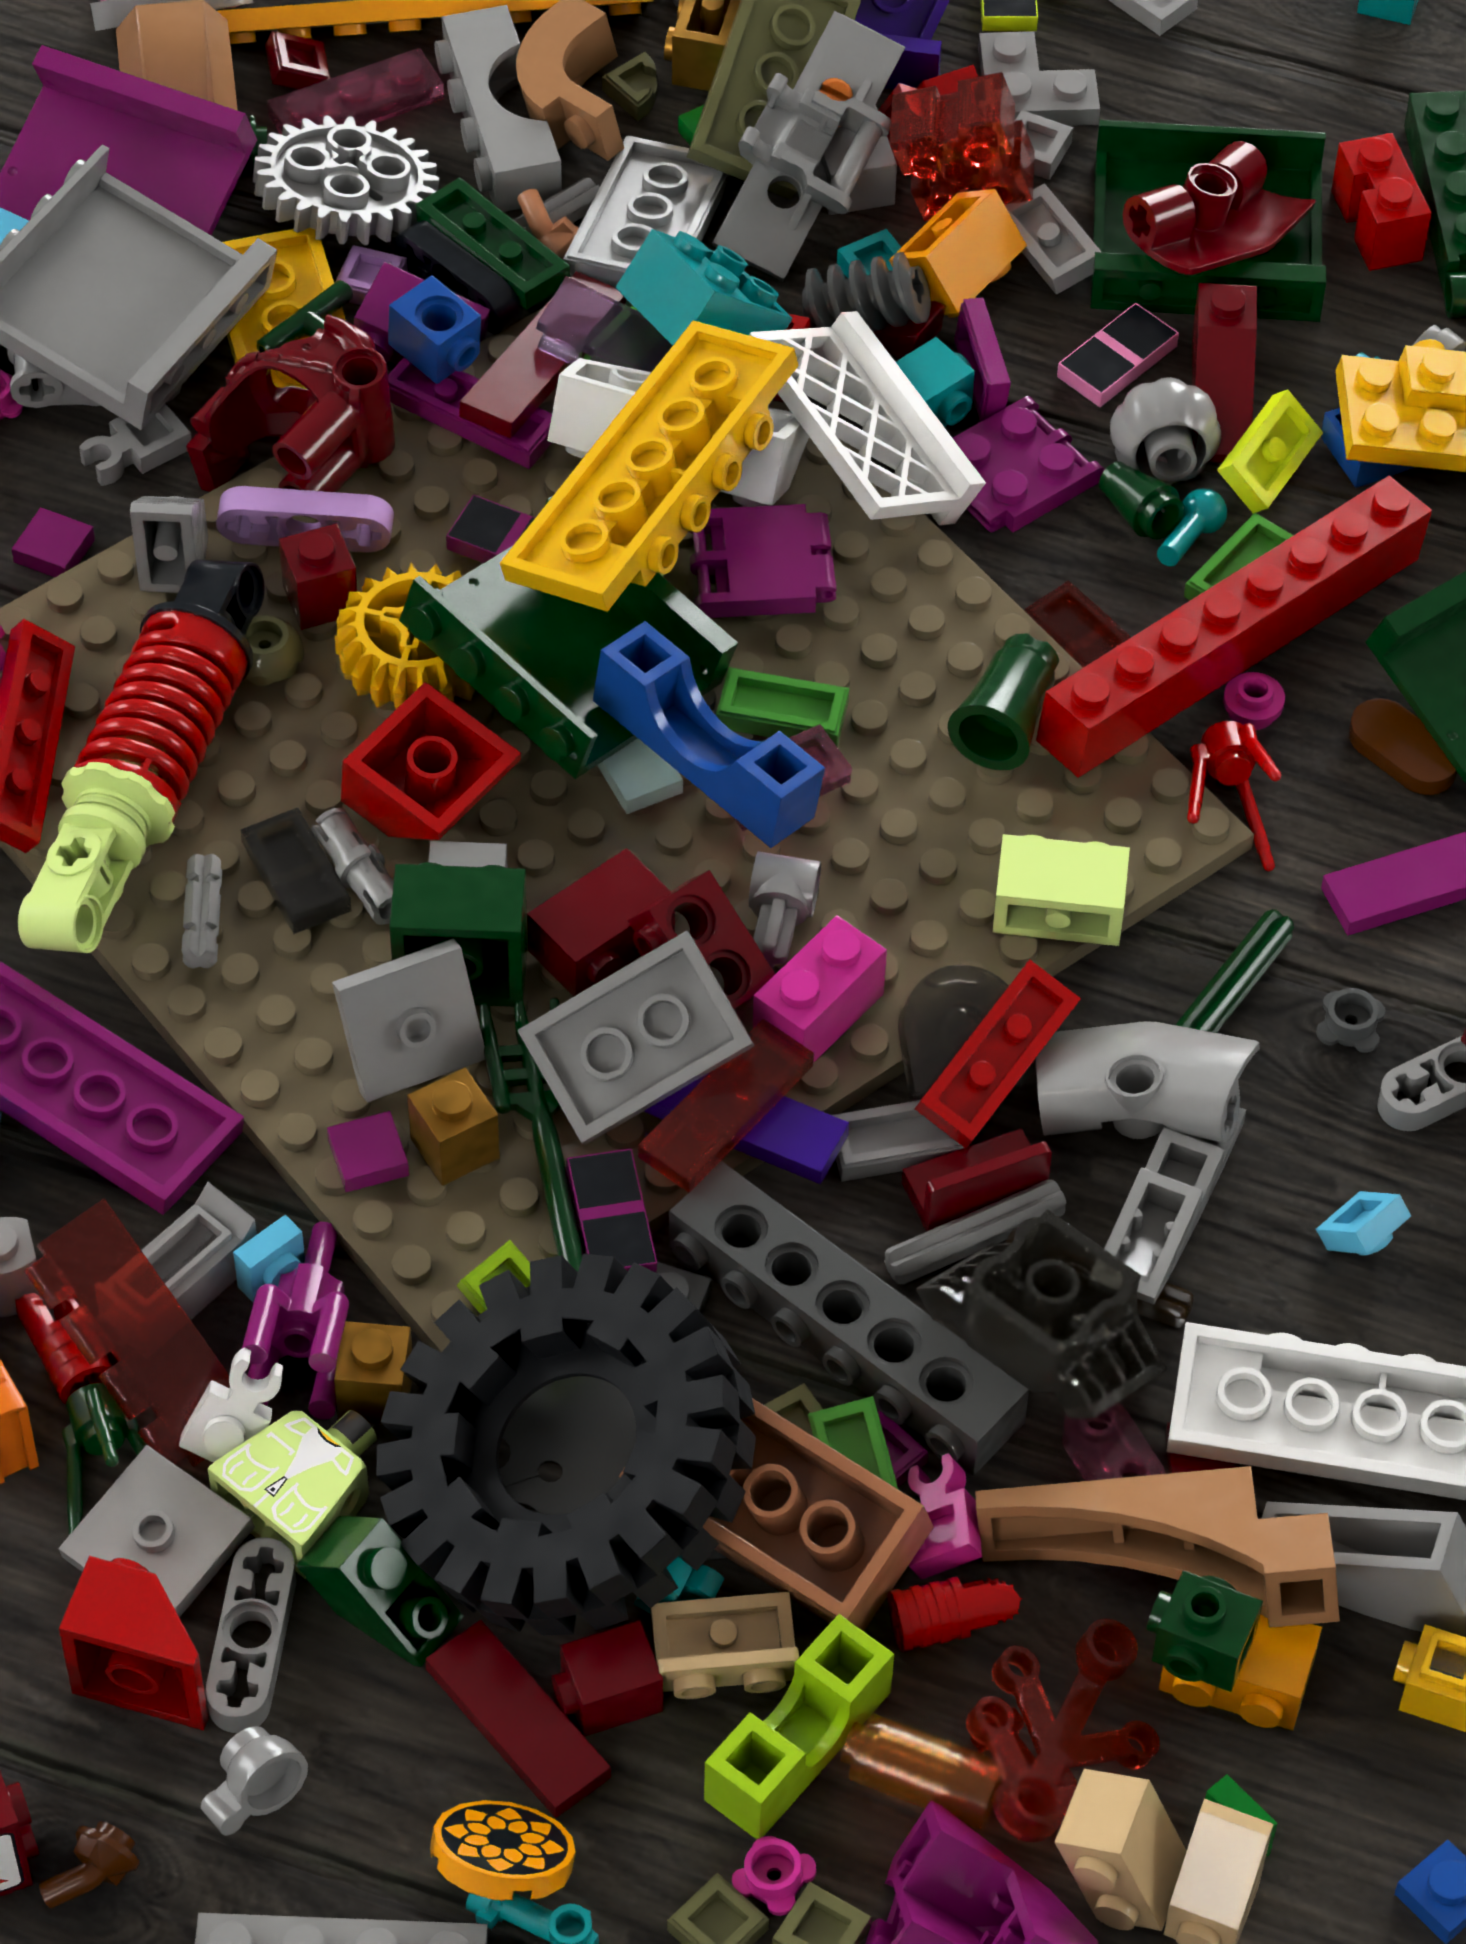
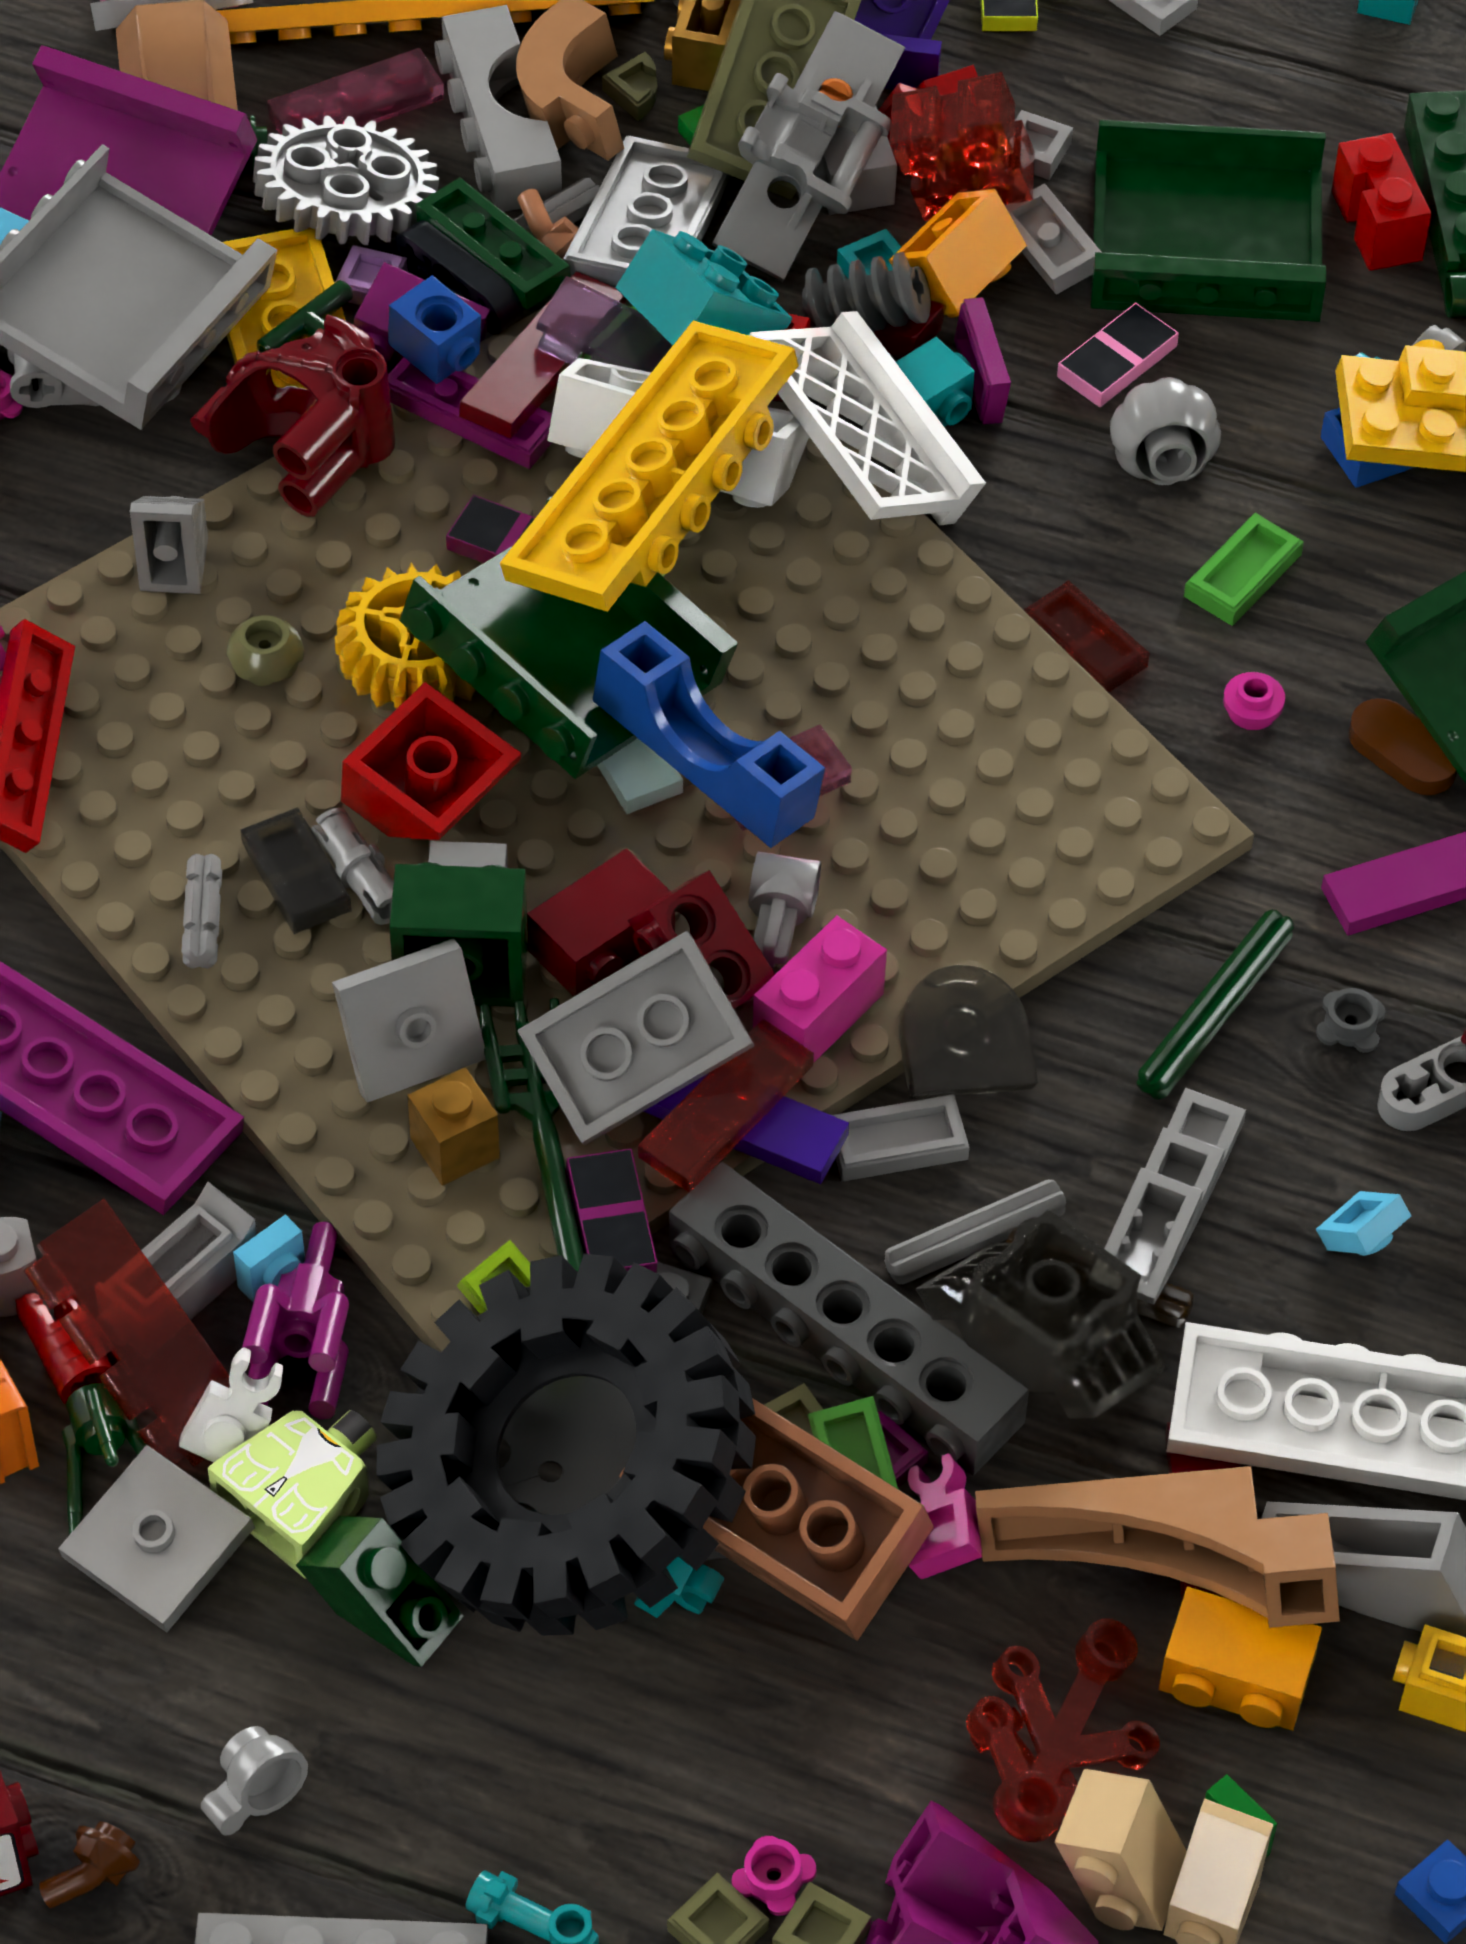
(52, 543): magenta tile -> none
(130, 1645): red slope -> none
(143, 752): piece -> none
(147, 448): light grey plate -> none
(212, 467): dark red tile -> none
(249, 513): lavender beam -> none
(261, 1661): light grey beam -> none
(296, 60): dark red tile -> none
(317, 574): dark red brick -> none
(368, 1151): magenta tile -> none
(371, 1367): pearl gold brick -> none
(502, 1849): light orange tile -> none
(518, 1718): dark red tile -> none
(609, 1679): dark red brick -> none
(724, 1644): tan bracket -> none
(764, 561): magenta plate -> none
(774, 703): bright green tile -> none
(774, 1760): lime arch -> none
(921, 1769): clear orange brick -> none
(948, 1610): red hinge -> none
(975, 1177): dark red panel -> none
(997, 1054): red plate -> none
(1003, 709): dark green plant -> none
(1024, 466): magenta plate -> none
(1054, 94): light grey plate -> none
(1061, 889): yellowish green brick -> none
(1111, 1450): clear pink plate -> none
(1142, 500): dark green cone -> none
(1142, 1080): light grey panel -> none
(1203, 513): teal bar -> none
(1204, 1629): dark green brick -> none
(1215, 215): dark red panel -> none
(1225, 357): dark red slope -> none
(1230, 756): red plant -> none
(1232, 626): red brick -> none
(1270, 451): neon yellow plate -> none

